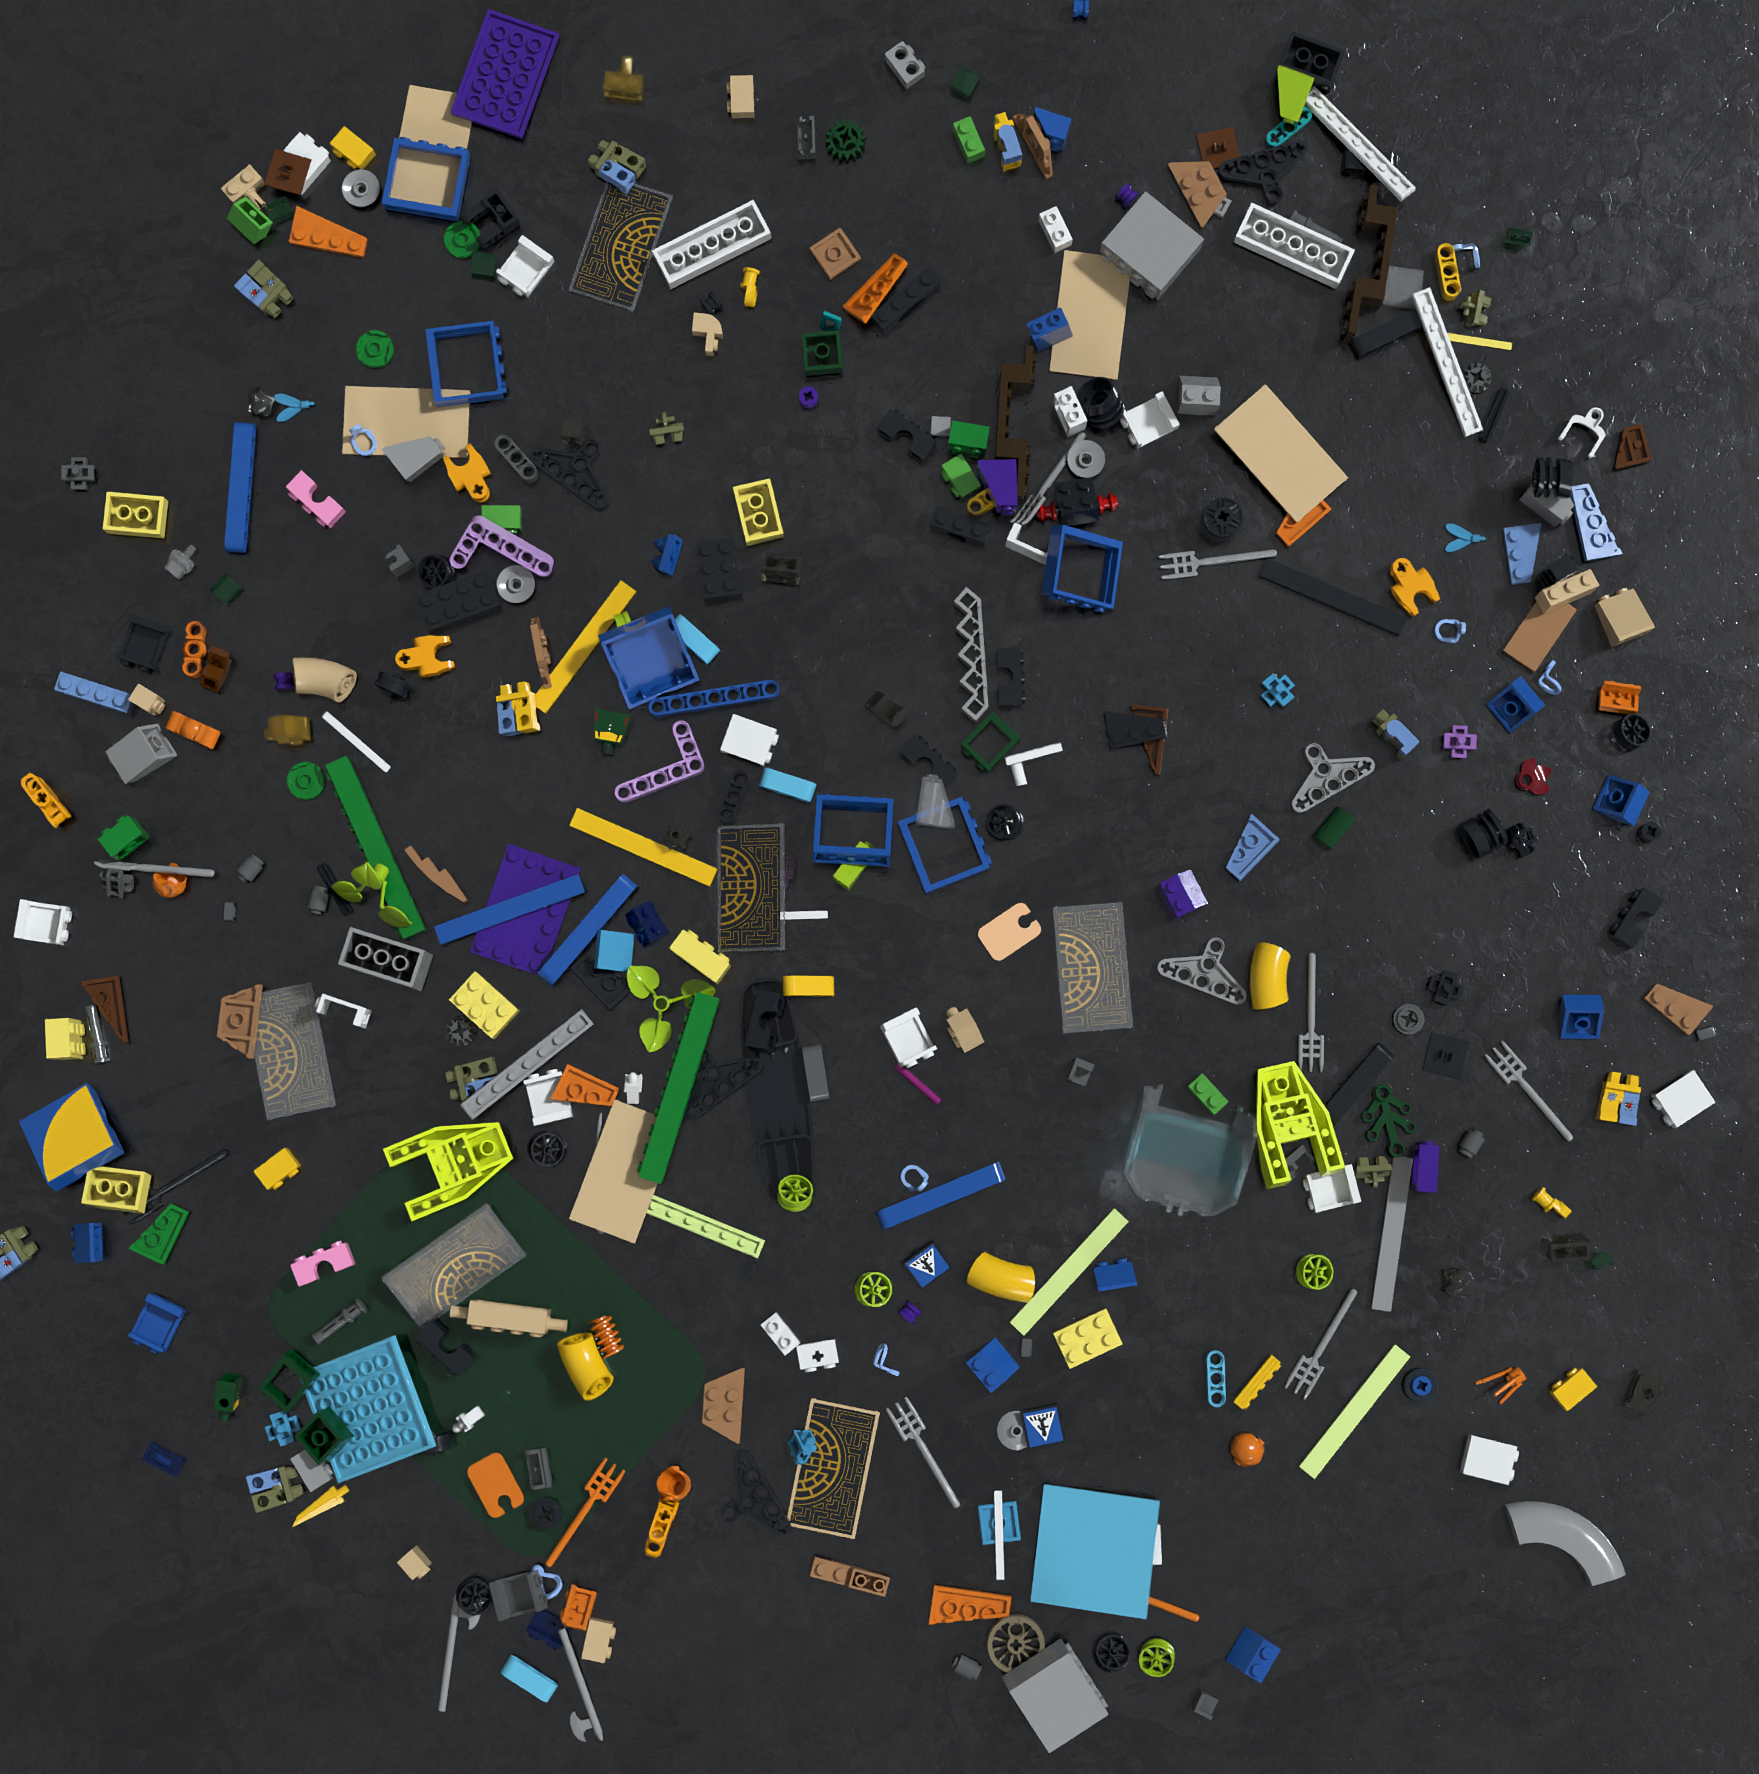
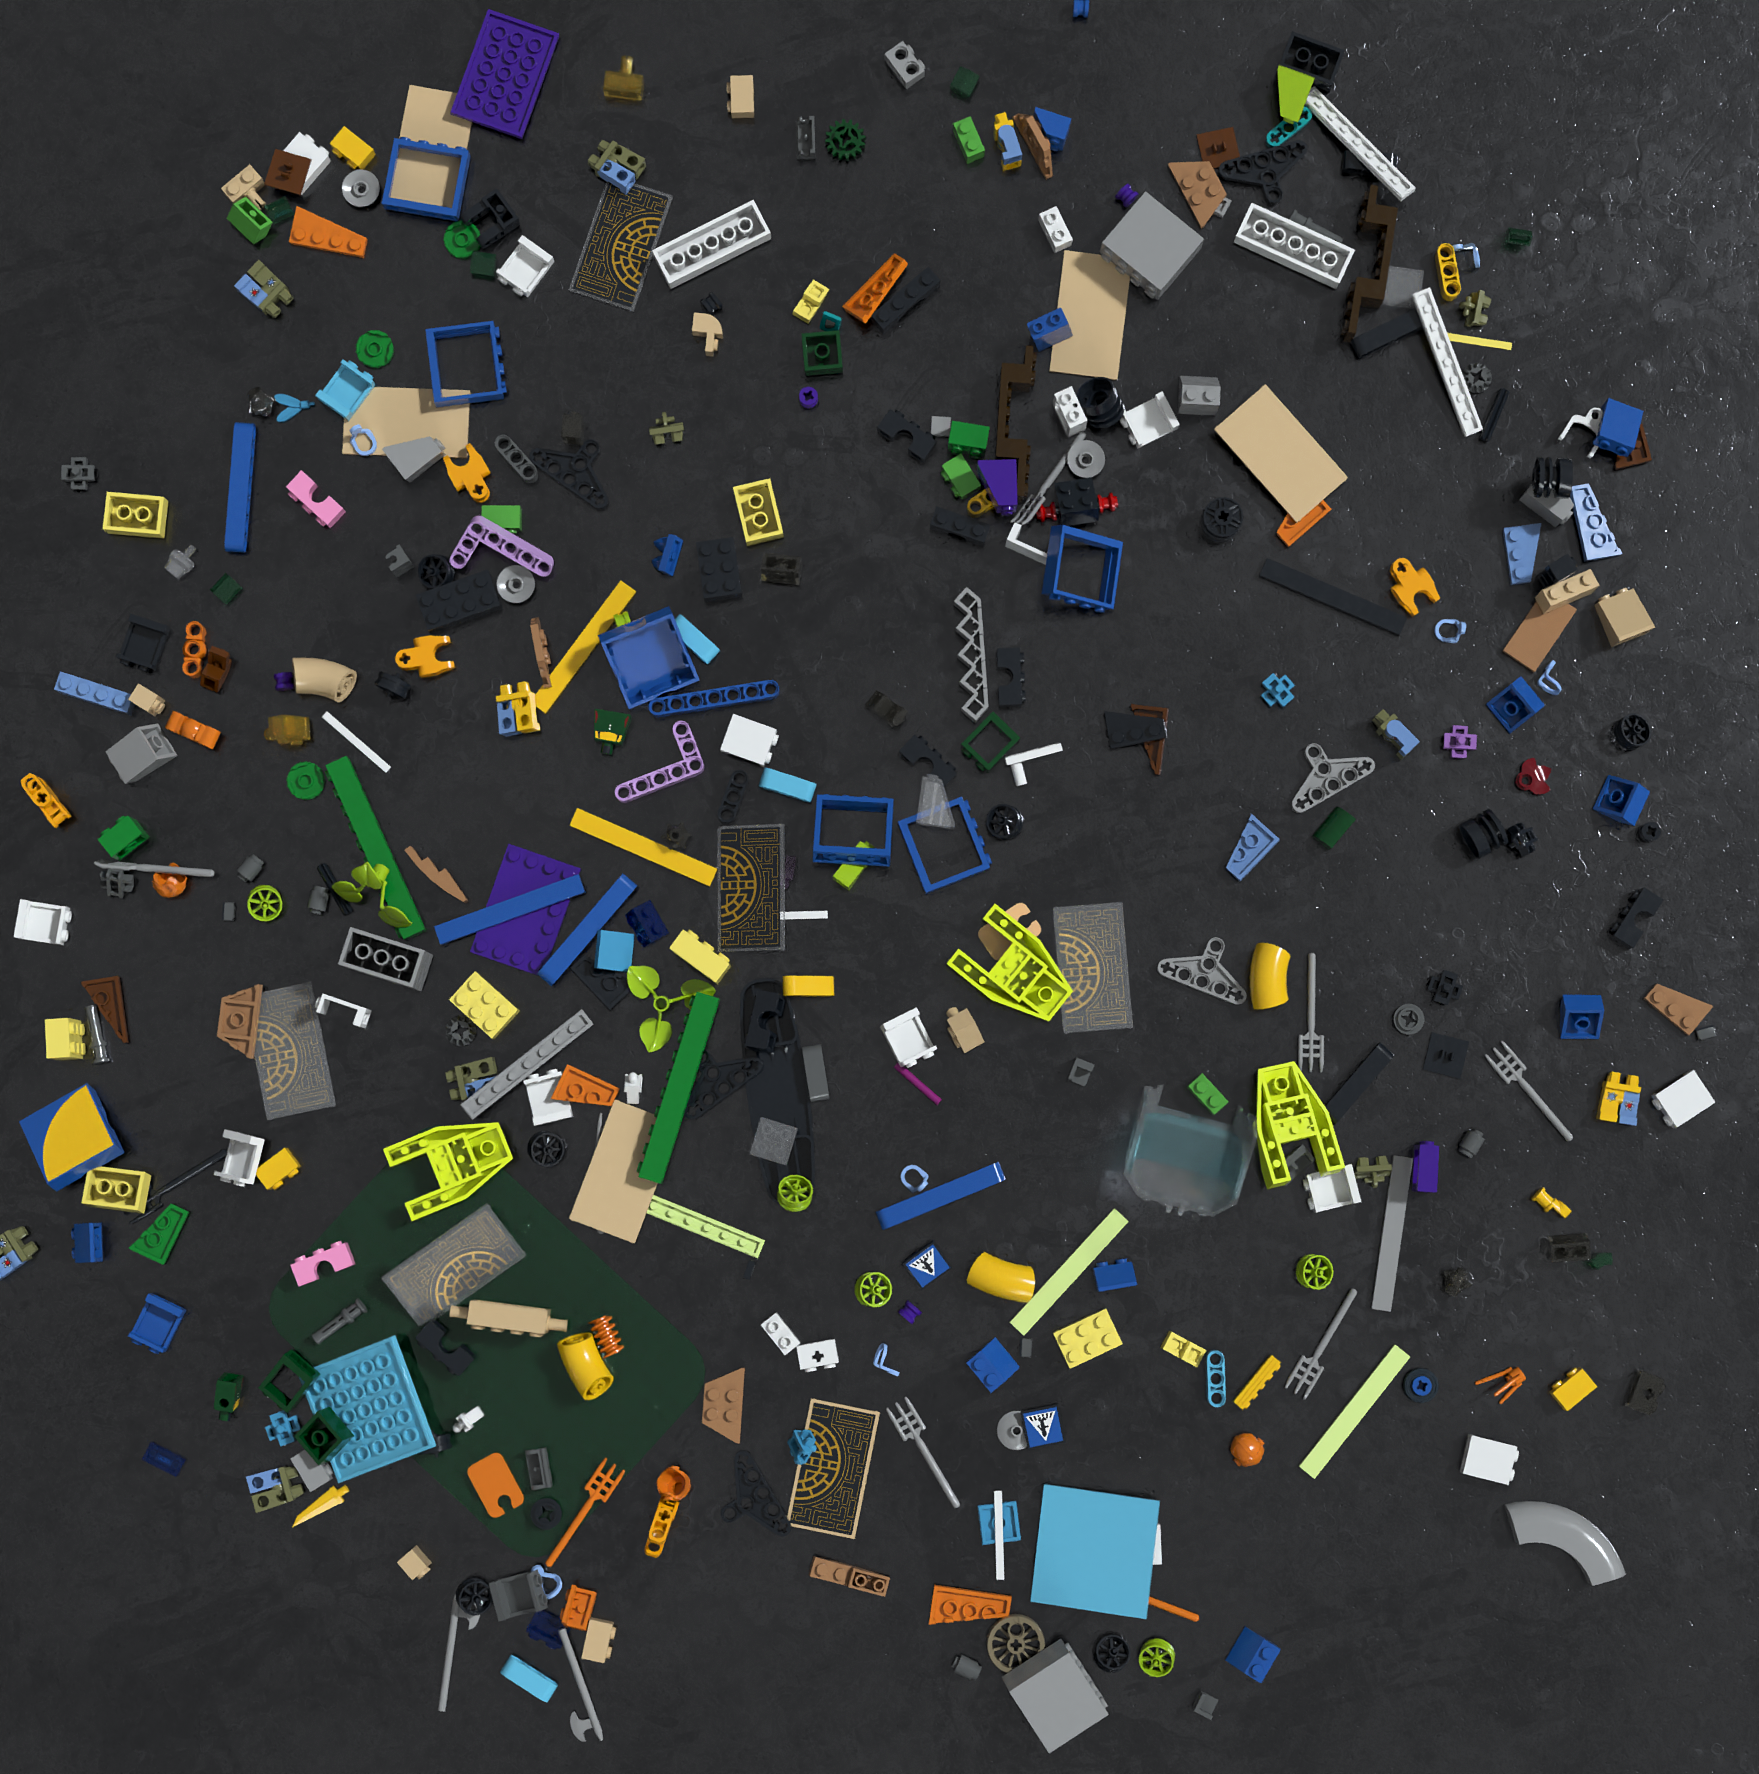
(241, 1158): none -> white panel
(264, 903): none -> lime wheel
(346, 390): none -> medium azure panel
(748, 284): yellow connector -> none
(773, 1141): none -> clear tile
(810, 301): none -> light yellow slope
(835, 253): medium nougat tile -> none
(1023, 975): none -> neon yellow wedge
(1181, 894): dark purple slope -> none
(1183, 1349): none -> light yellow slope
(1195, 563): light grey piece -> none
(1388, 1117): dark green plant -> none
(1464, 536): dark azure piece -> none
(1618, 427): none -> blue panel
(1619, 697): orange bracket -> none

